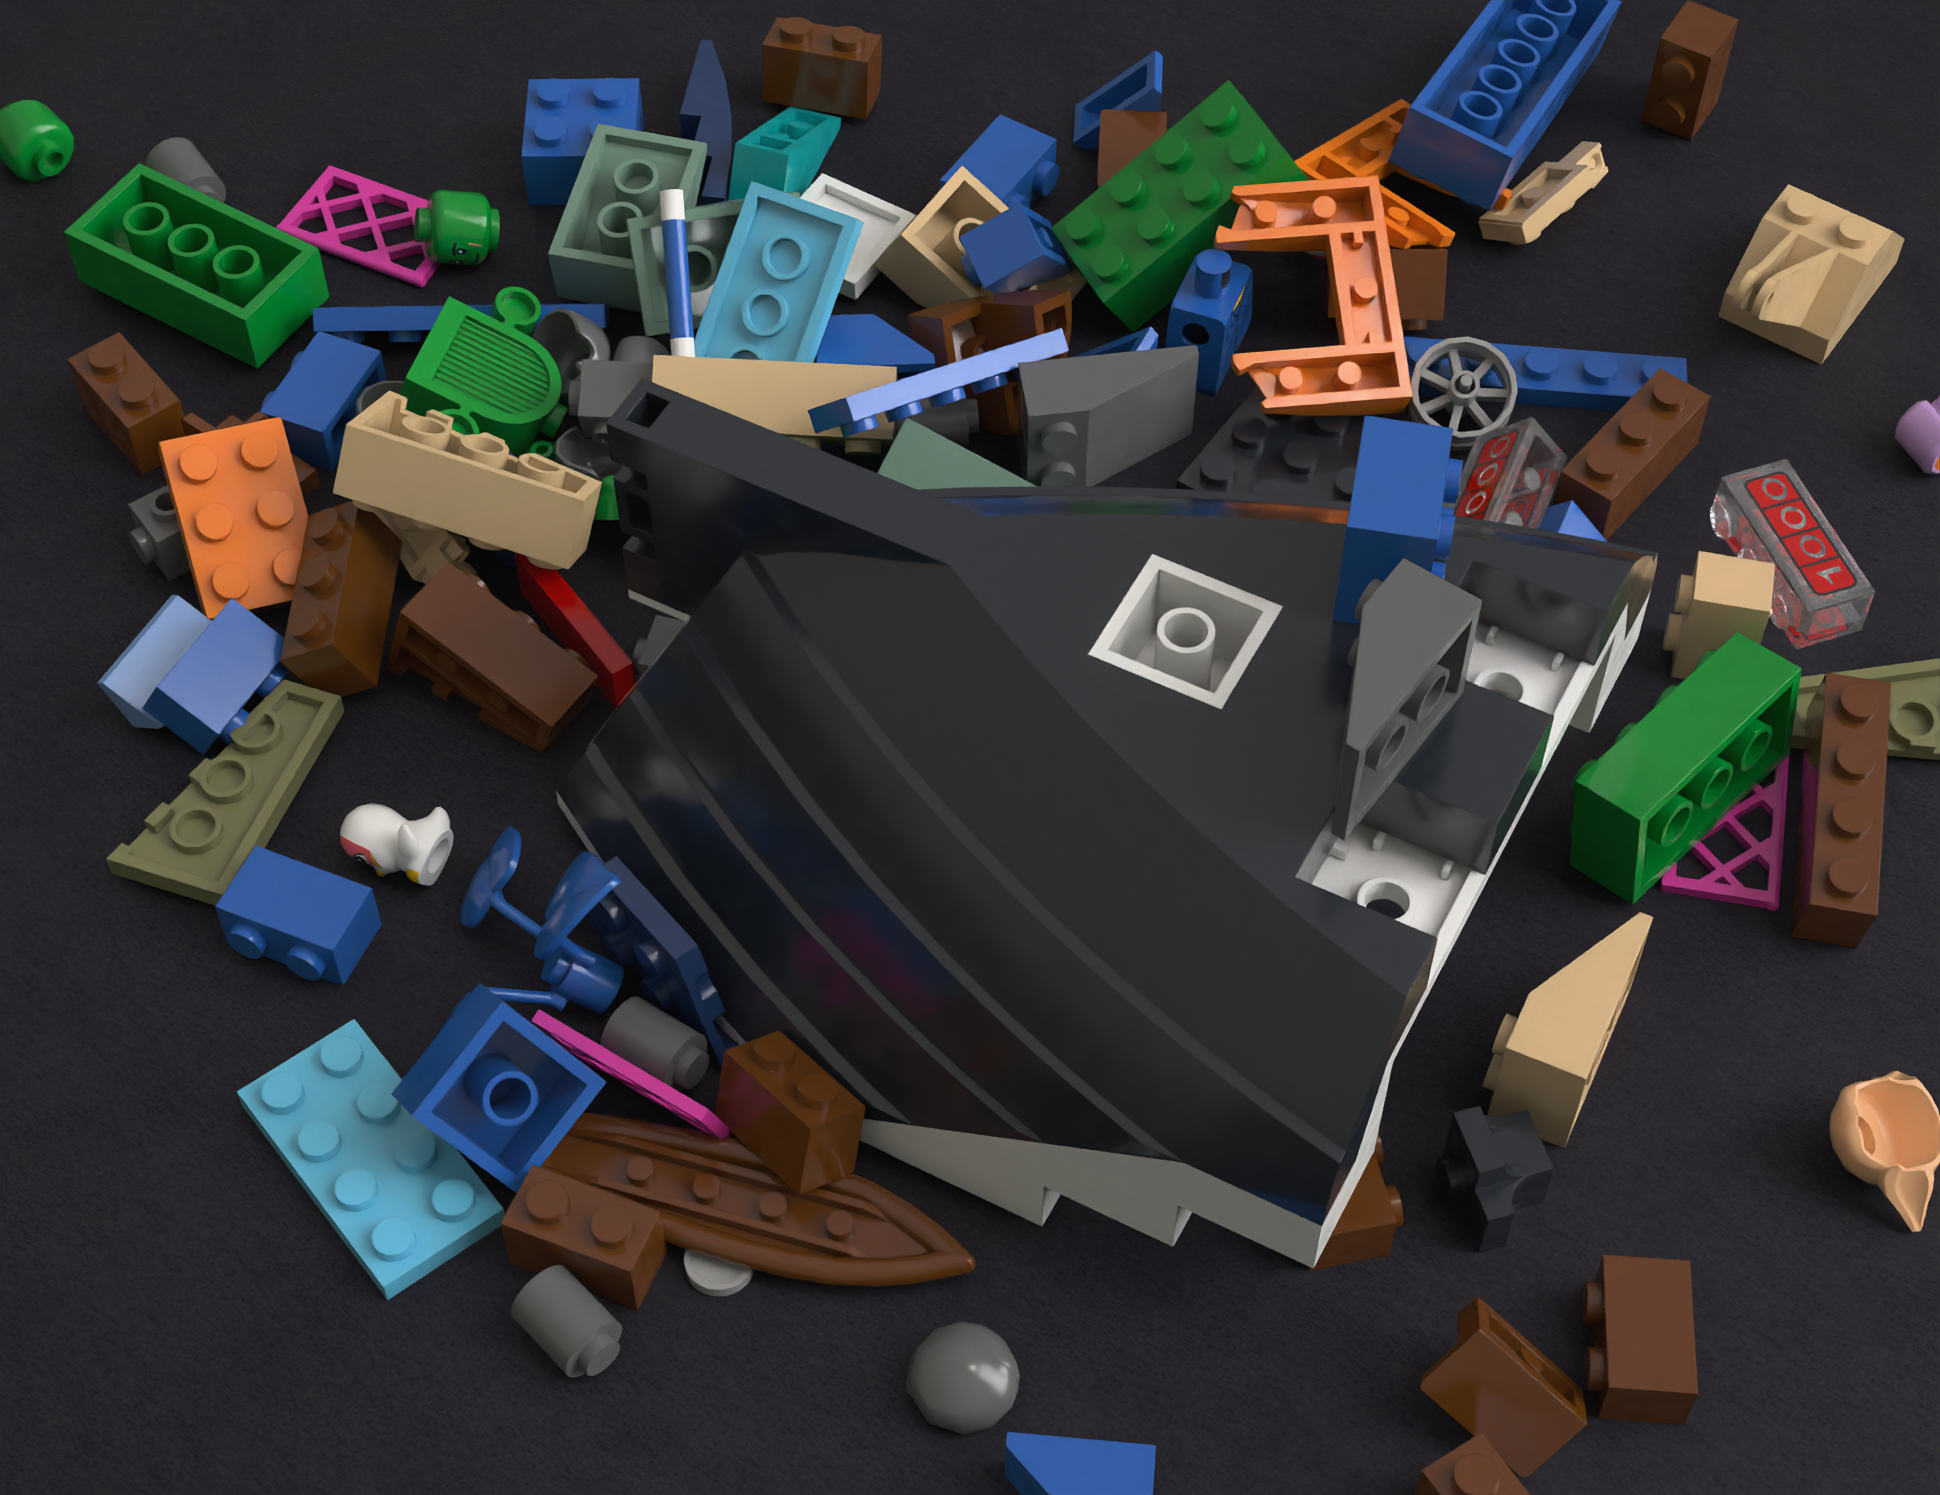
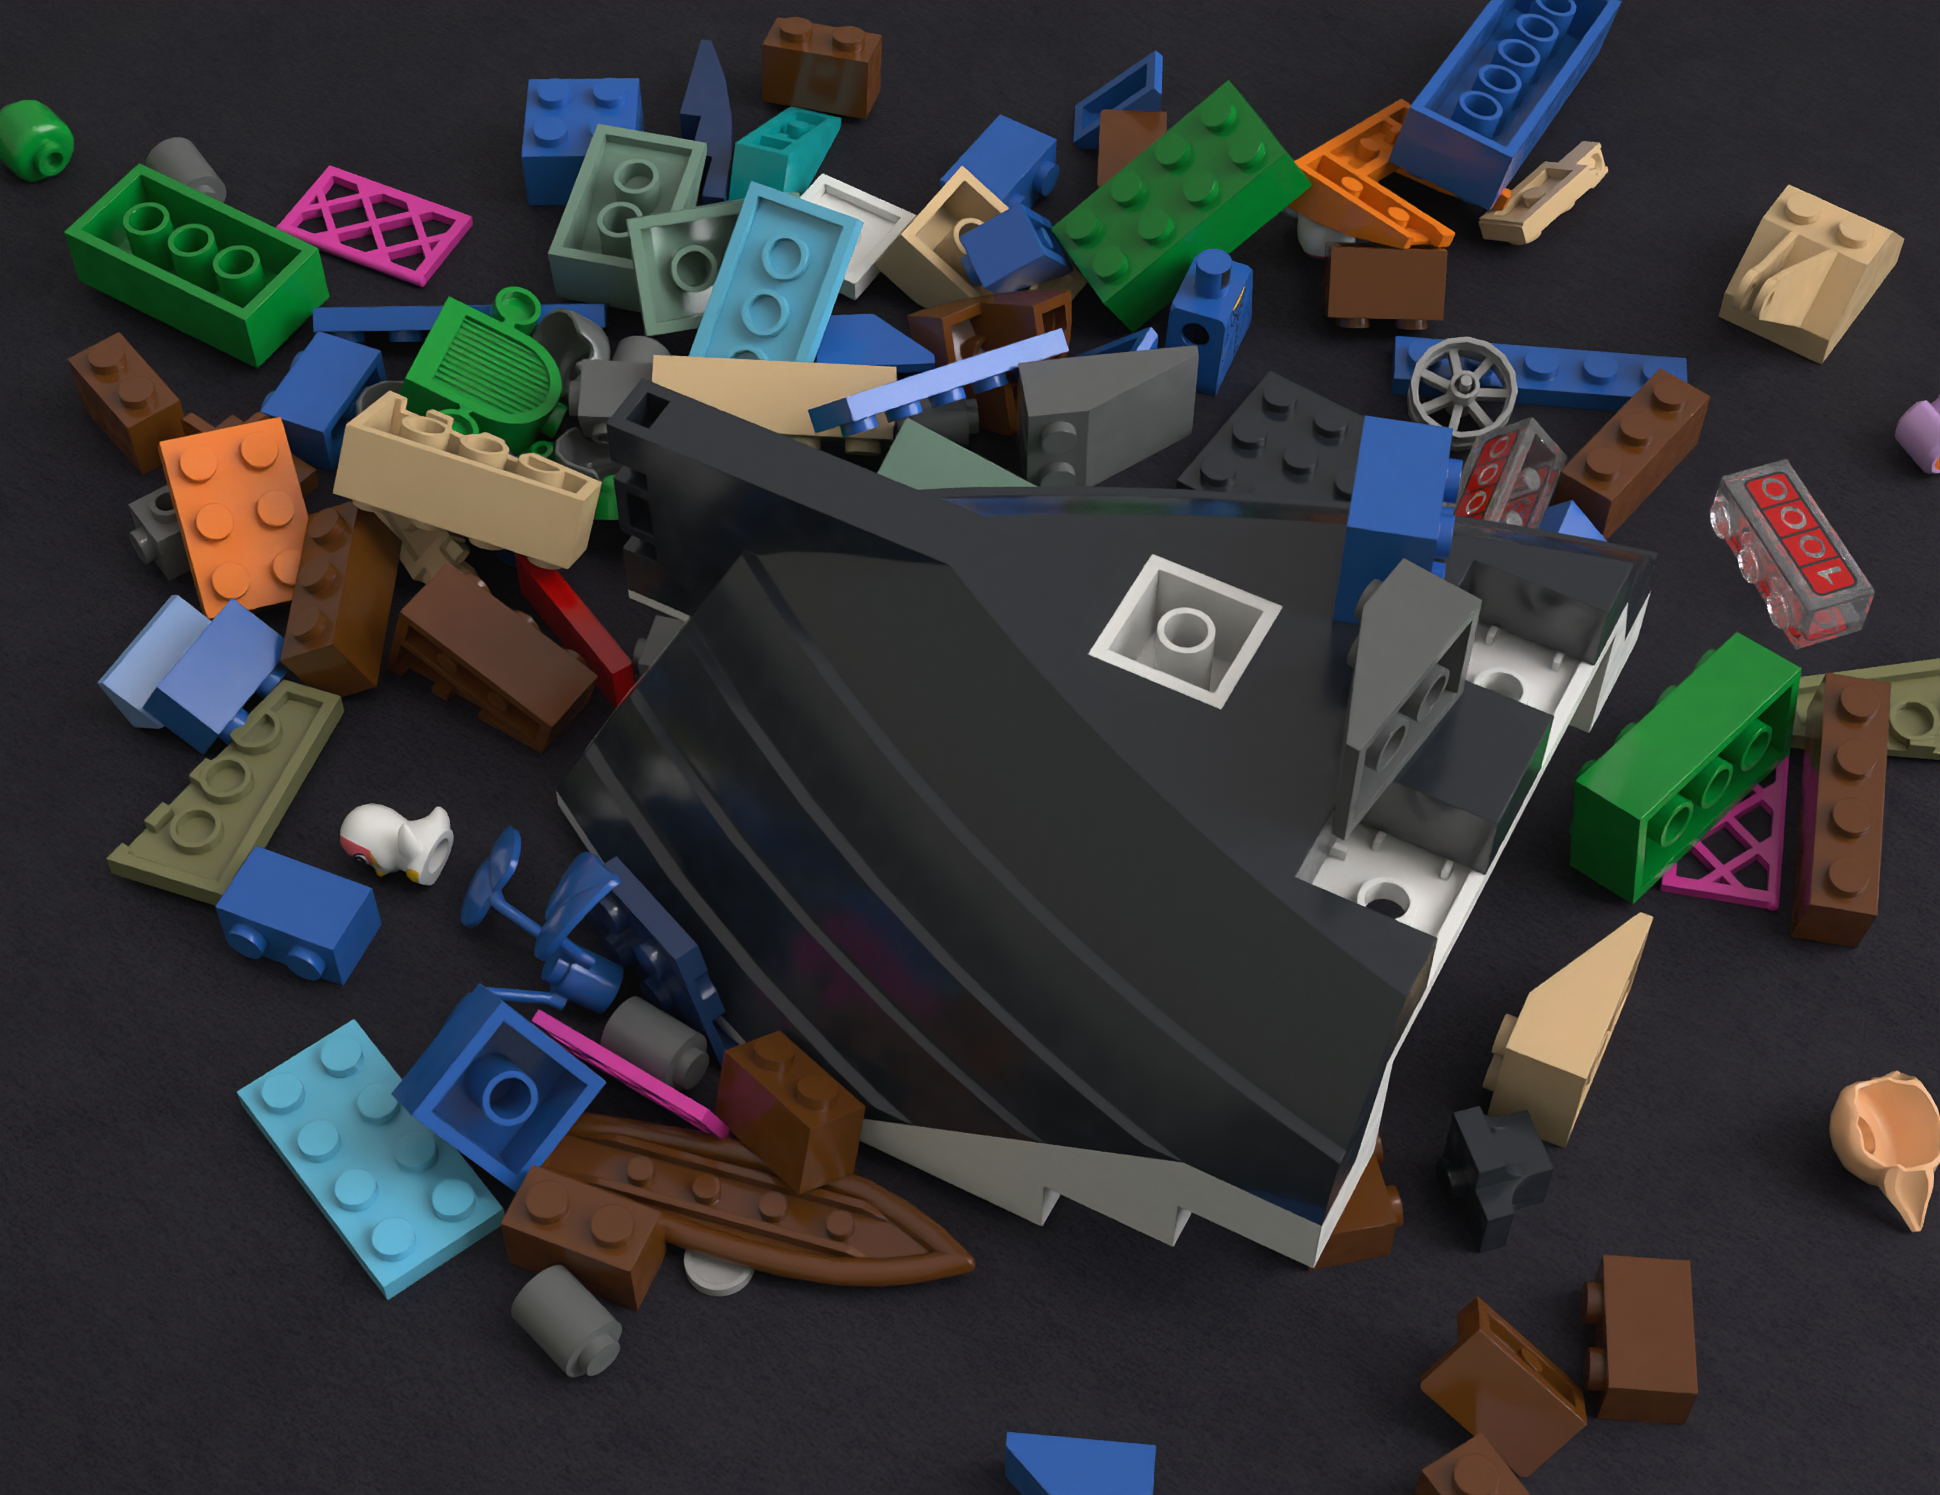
(457, 227): green head -> none
(677, 273): blue bar -> none
(963, 1377): dark grey hair -> none
(1348, 222): orange wedge -> none
(1689, 69): reddish brown brick -> none
(1714, 604): tan brick -> none

